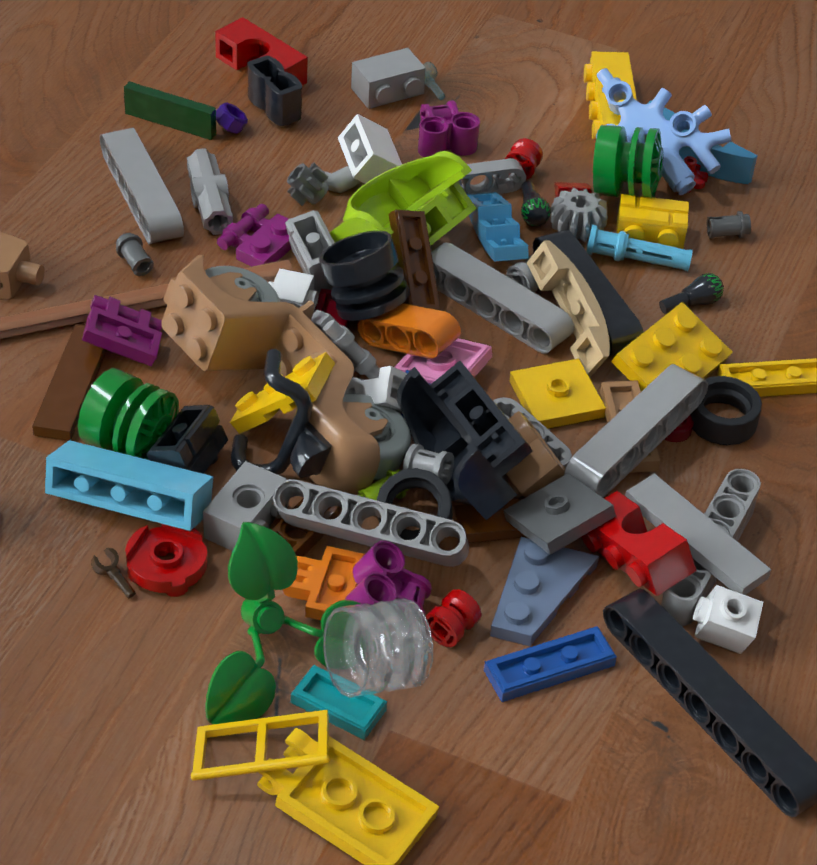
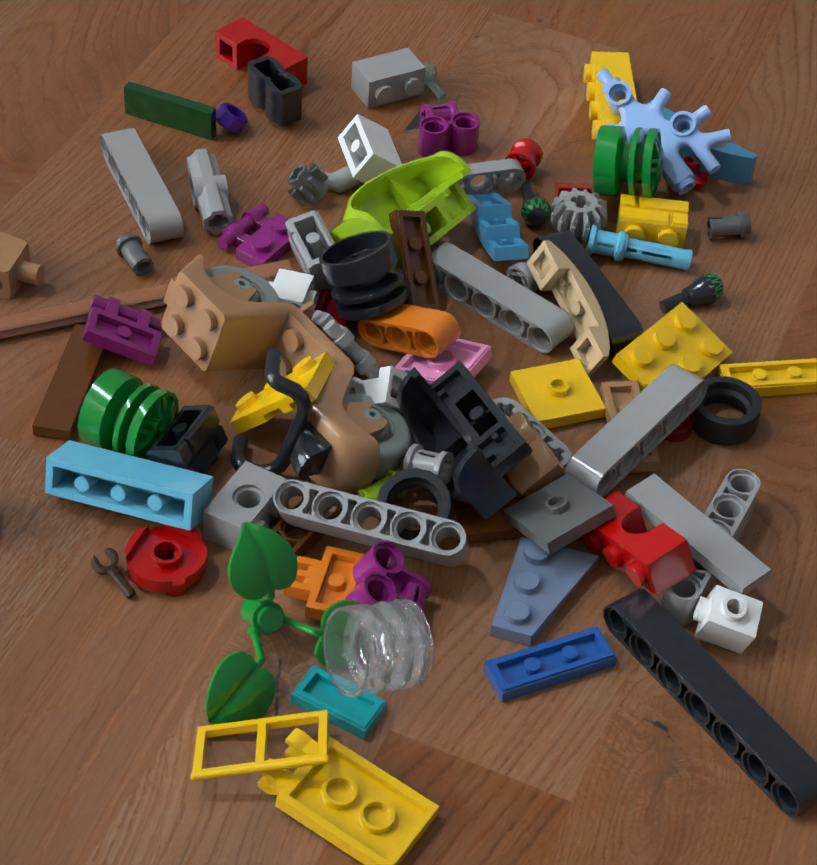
(456, 614): red wheel -> none

